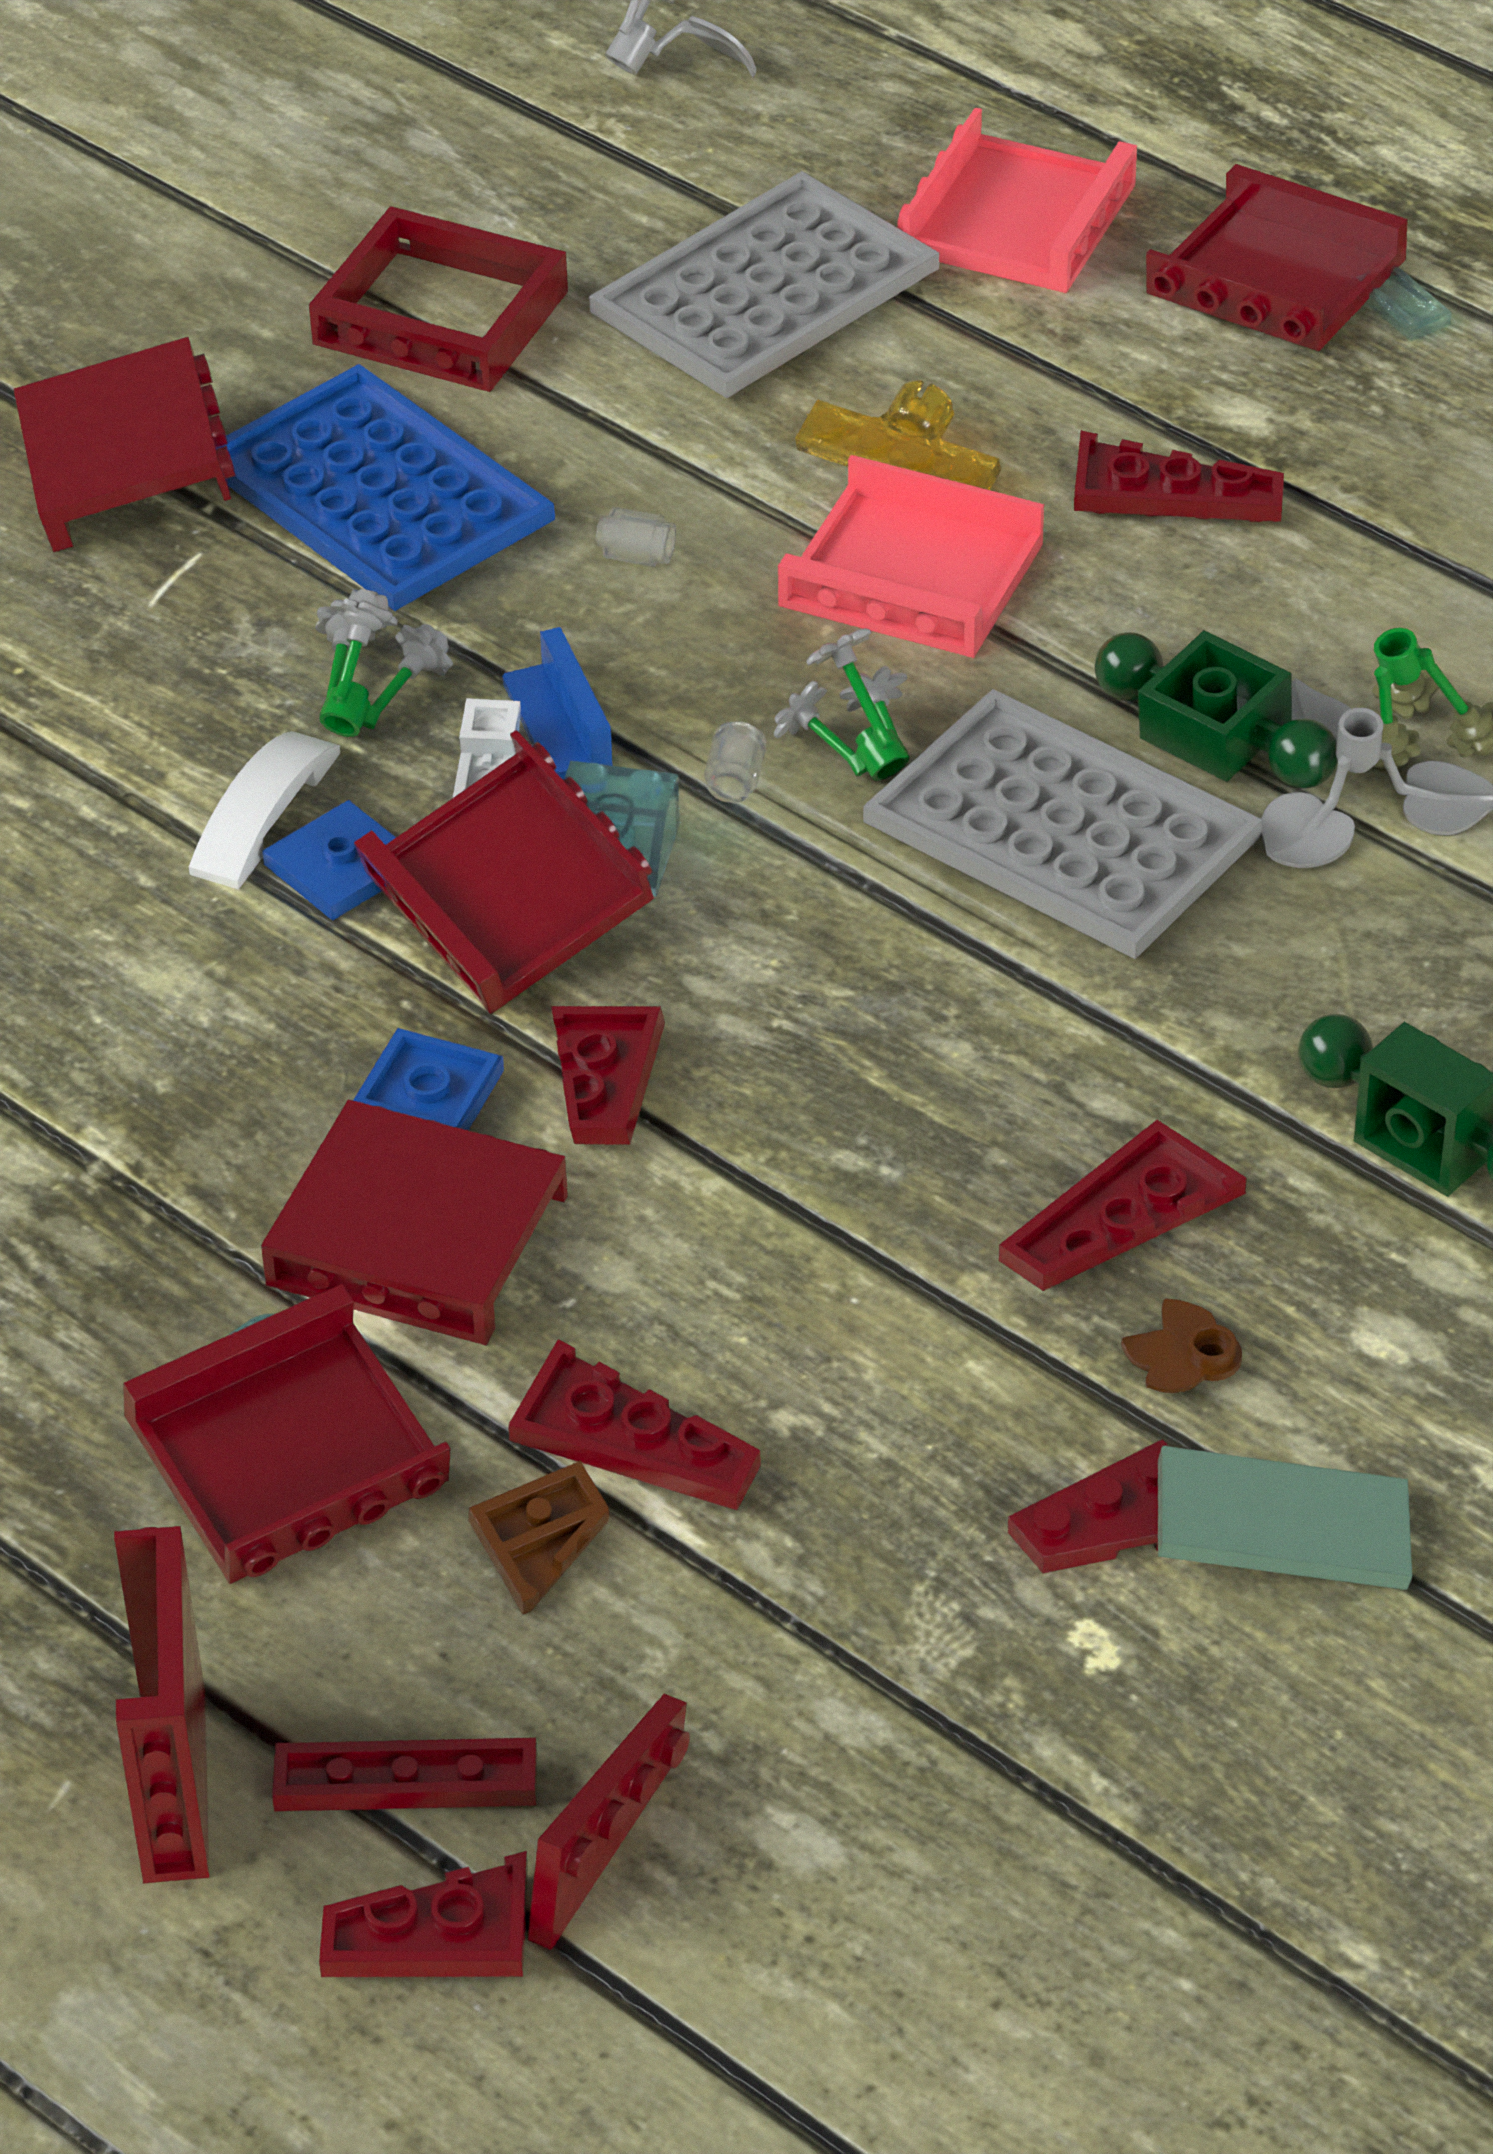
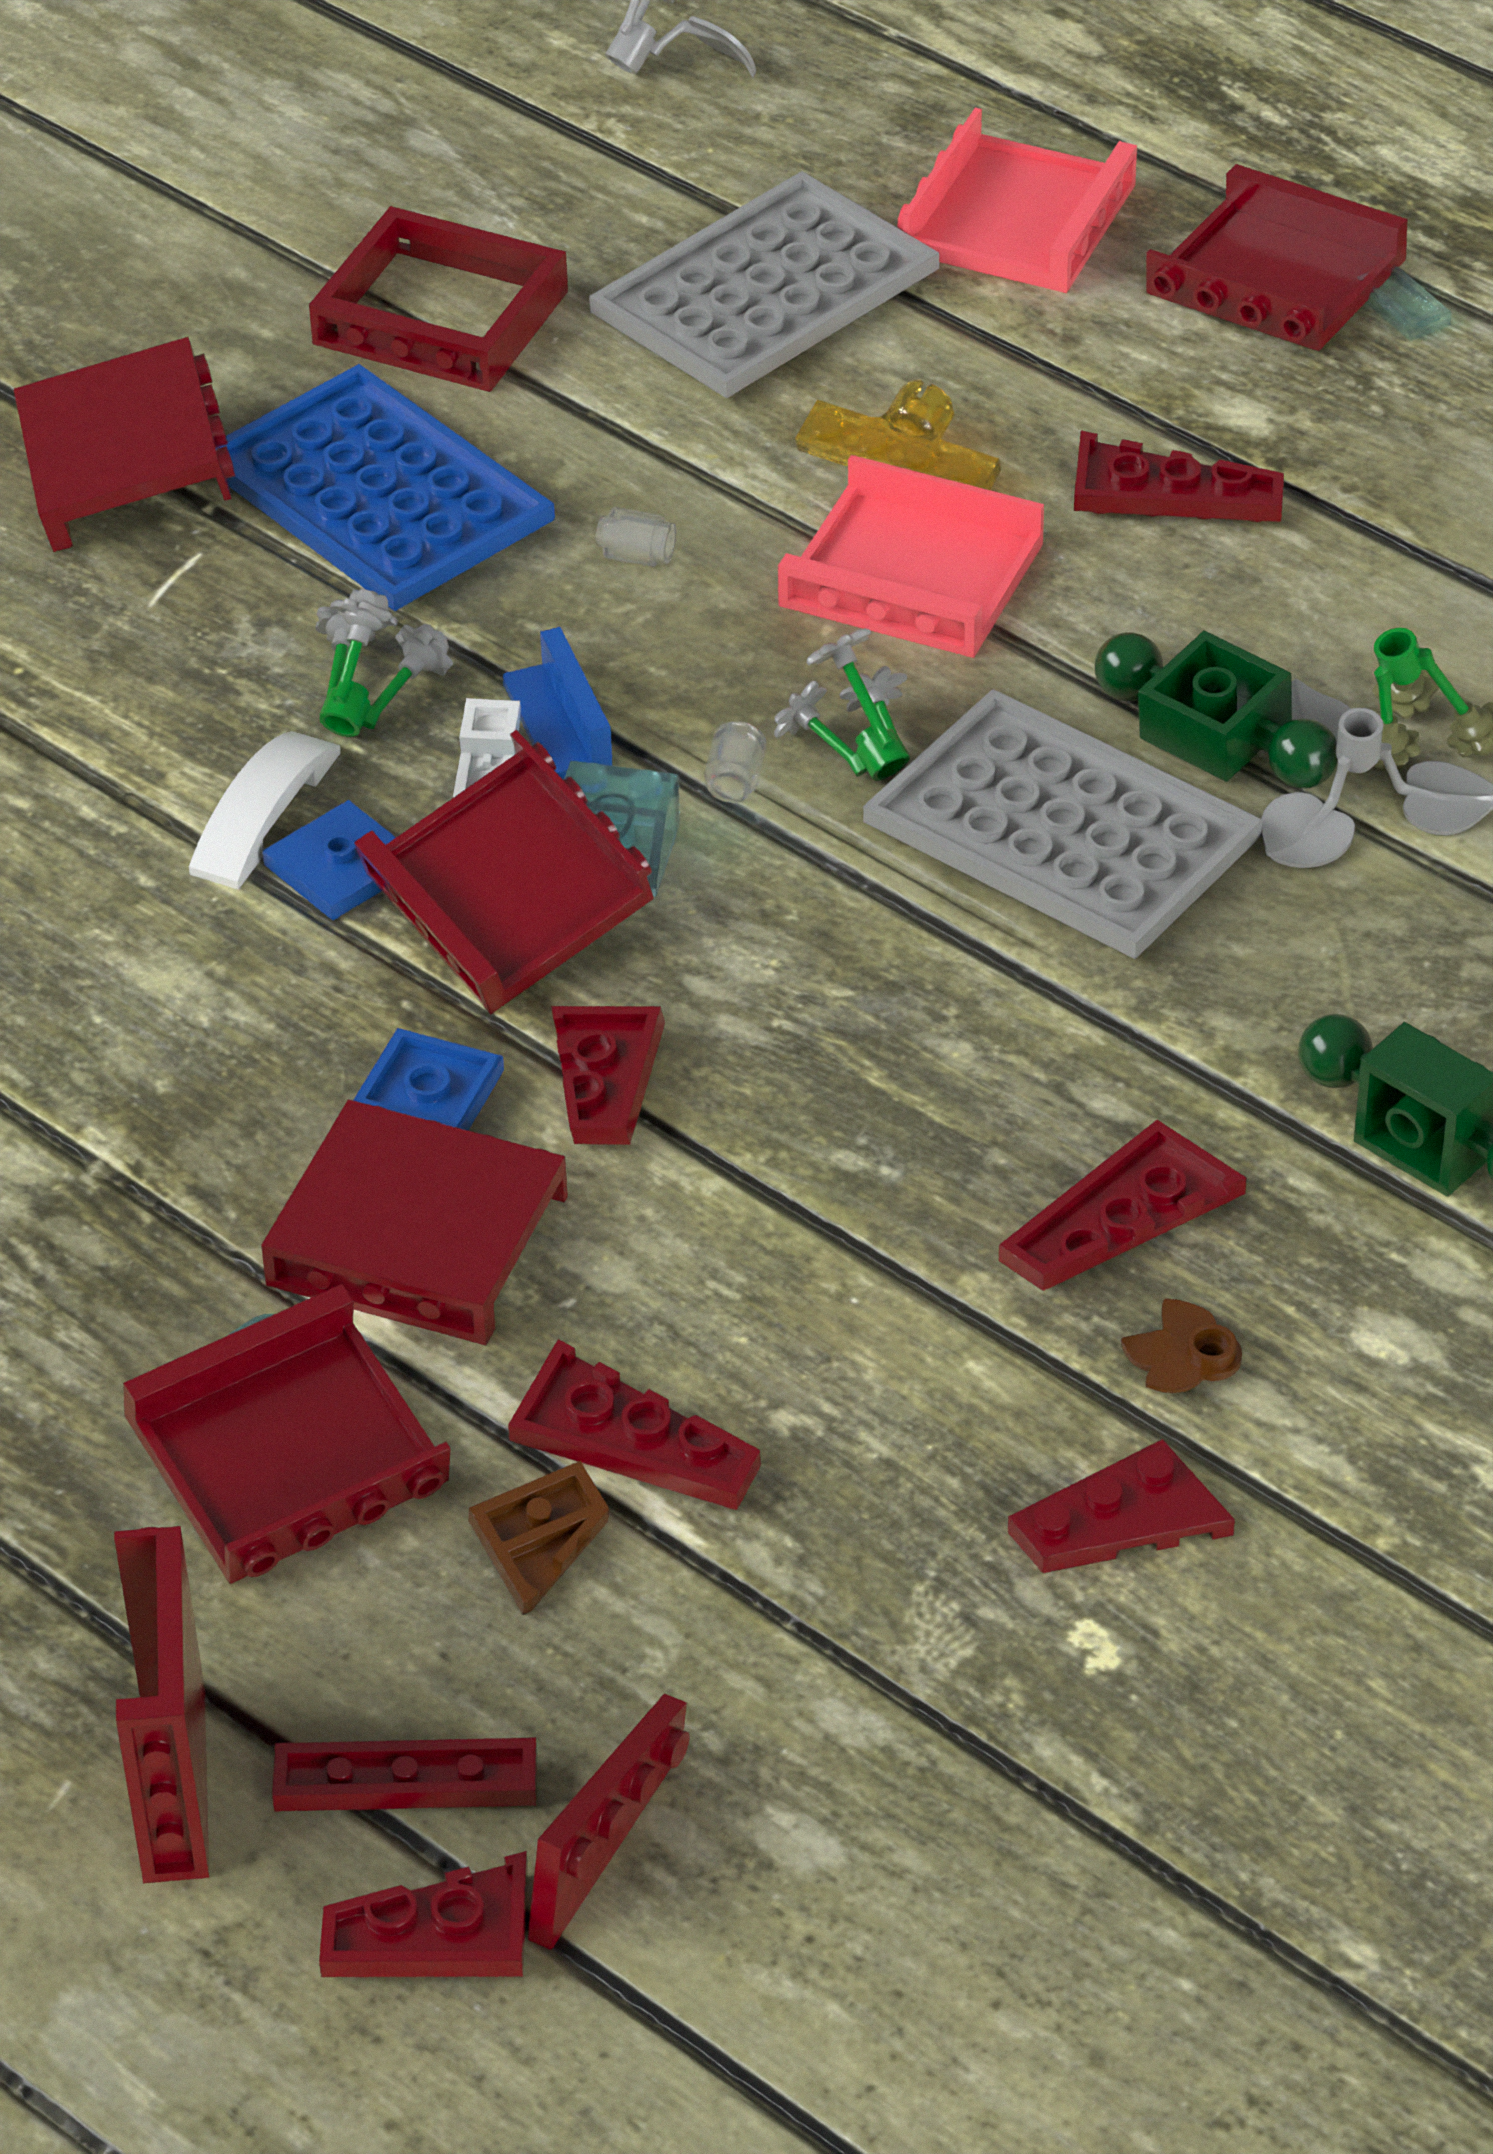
(1284, 1518): sand green tile -> none

